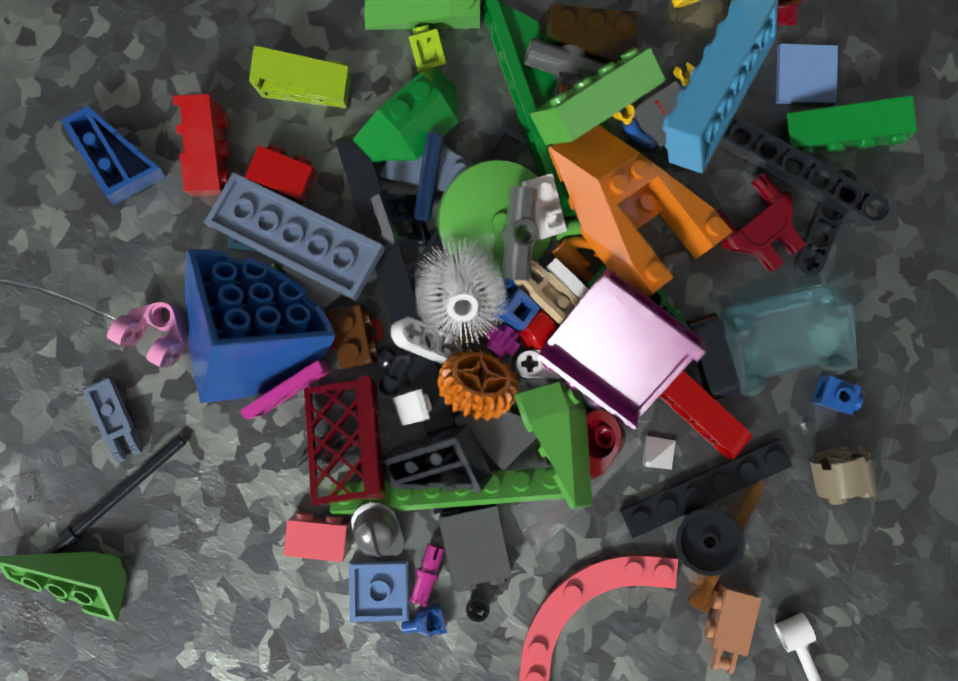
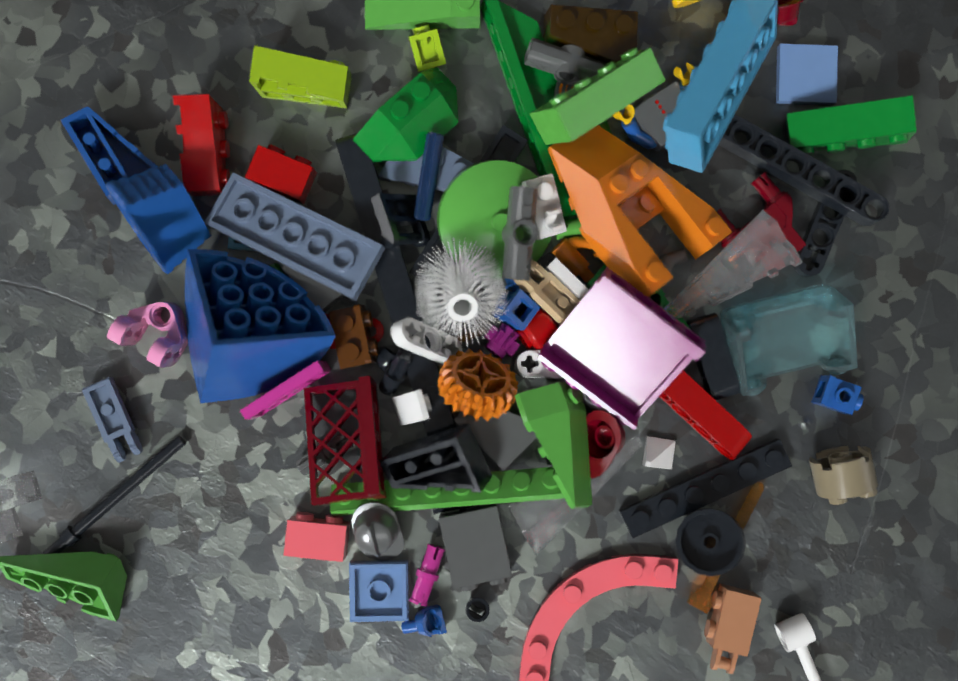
(160, 214): none -> blue piece
(750, 256): none -> clear wedge

